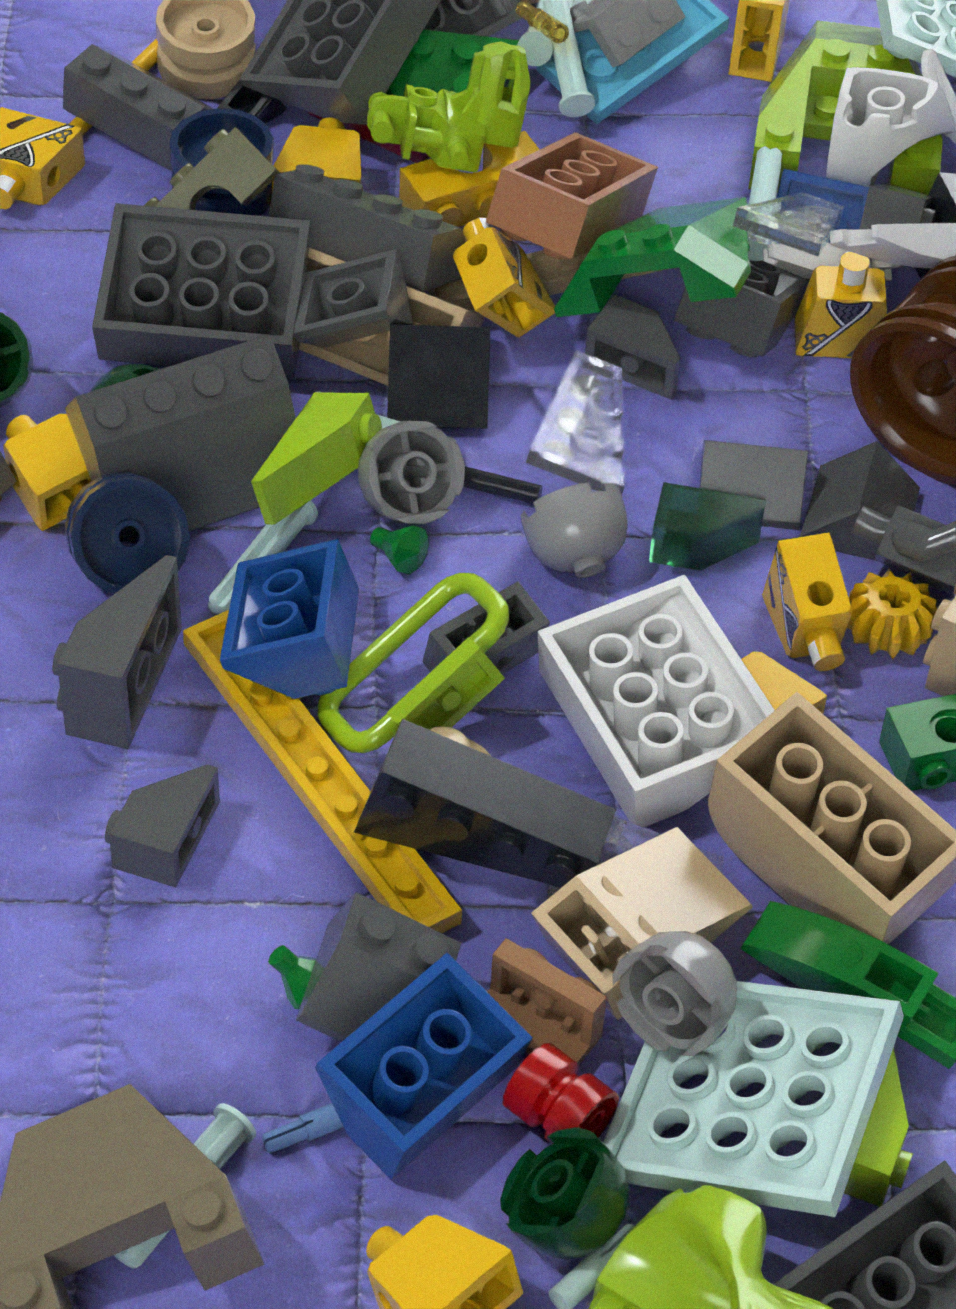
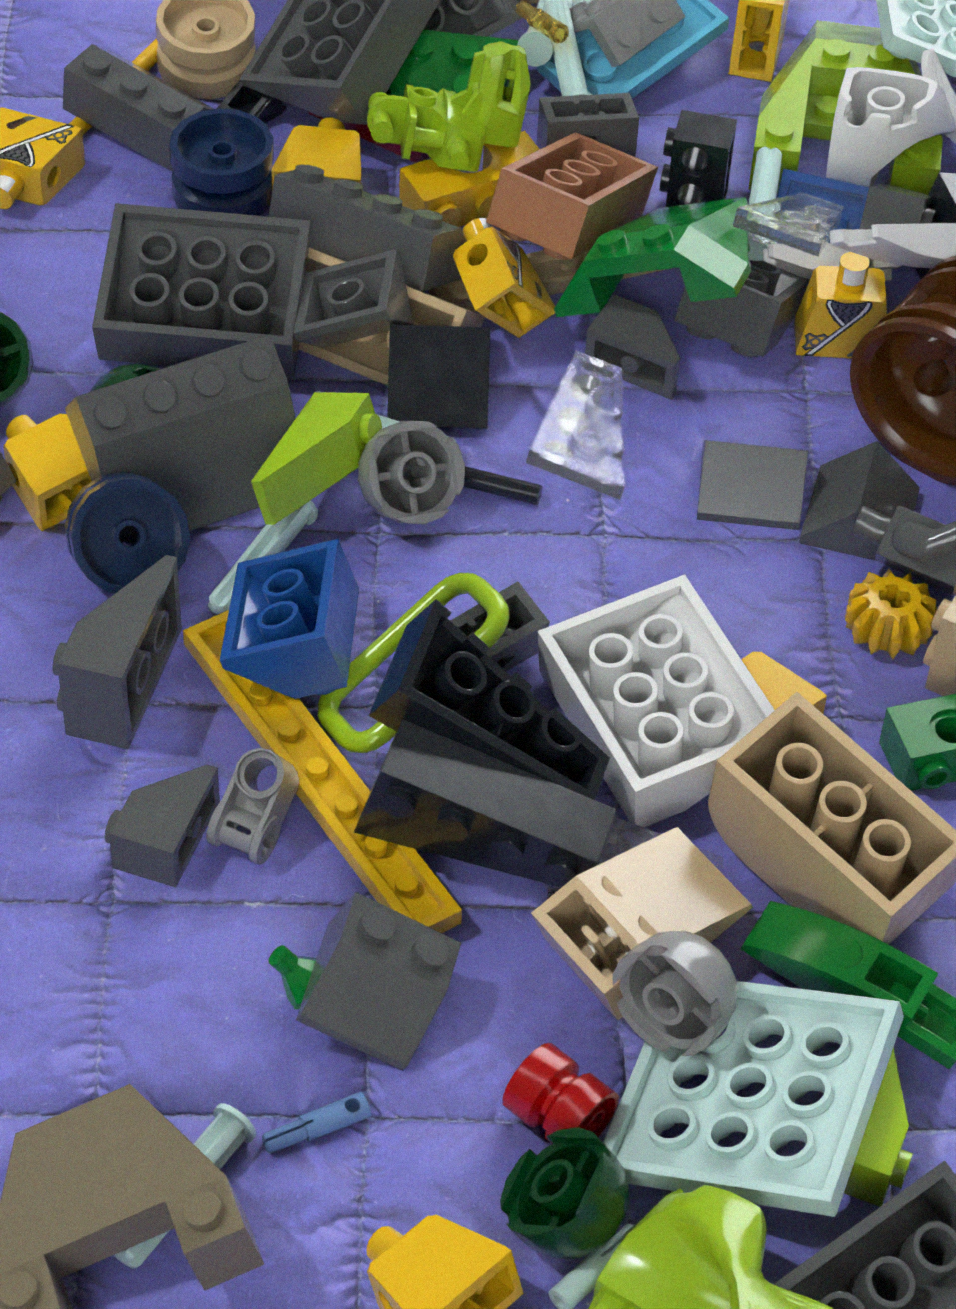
(229, 165): olive arch -> none
(254, 809): none -> light grey piece
(403, 547): green rock -> none
(421, 1064): blue slope -> none
(463, 694): none -> black wedge
(547, 1000): medium nougat bracket -> none
(577, 528): light grey cylinder -> none
(601, 117): none -> dark grey brick
(699, 159): none -> black brick
(703, 526): slope -> none
(808, 600): yellow torso -> none

